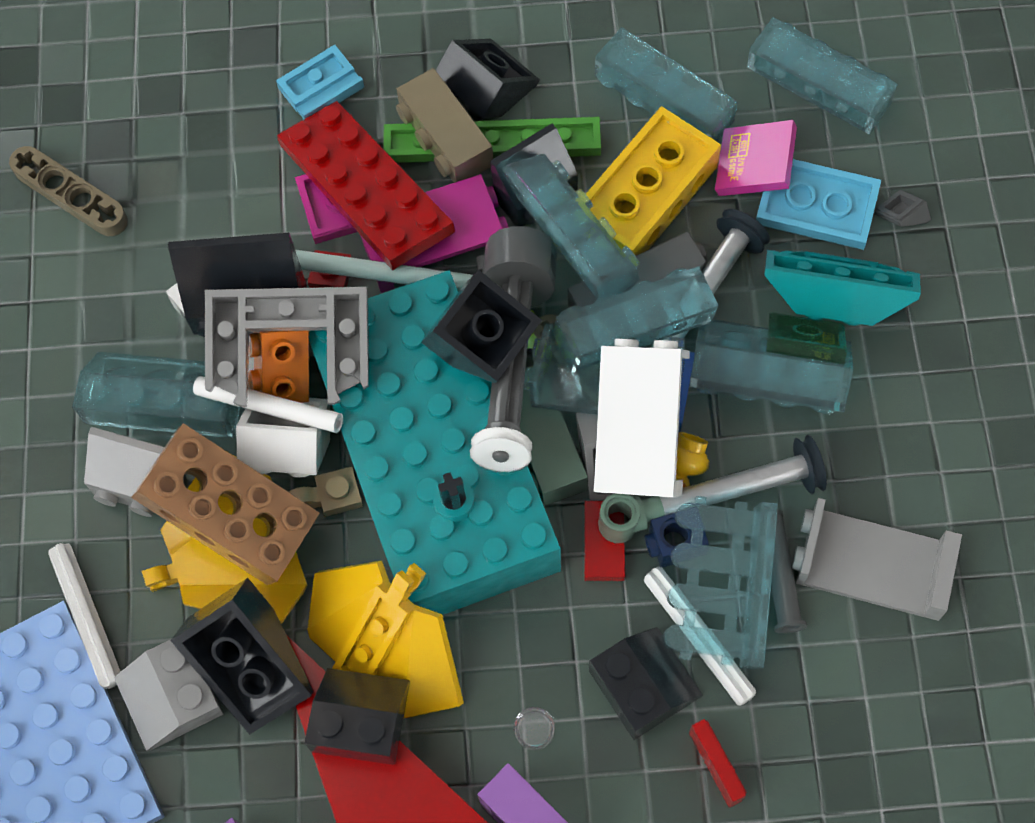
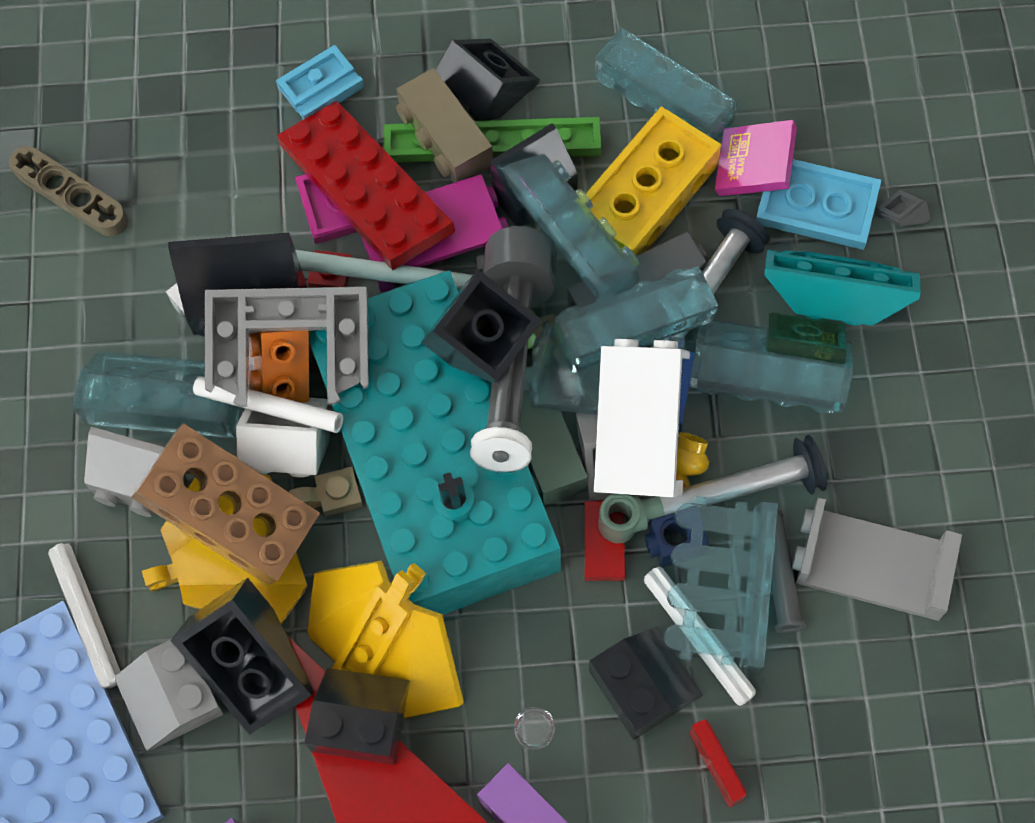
(821, 75): clear light blue brick -> none

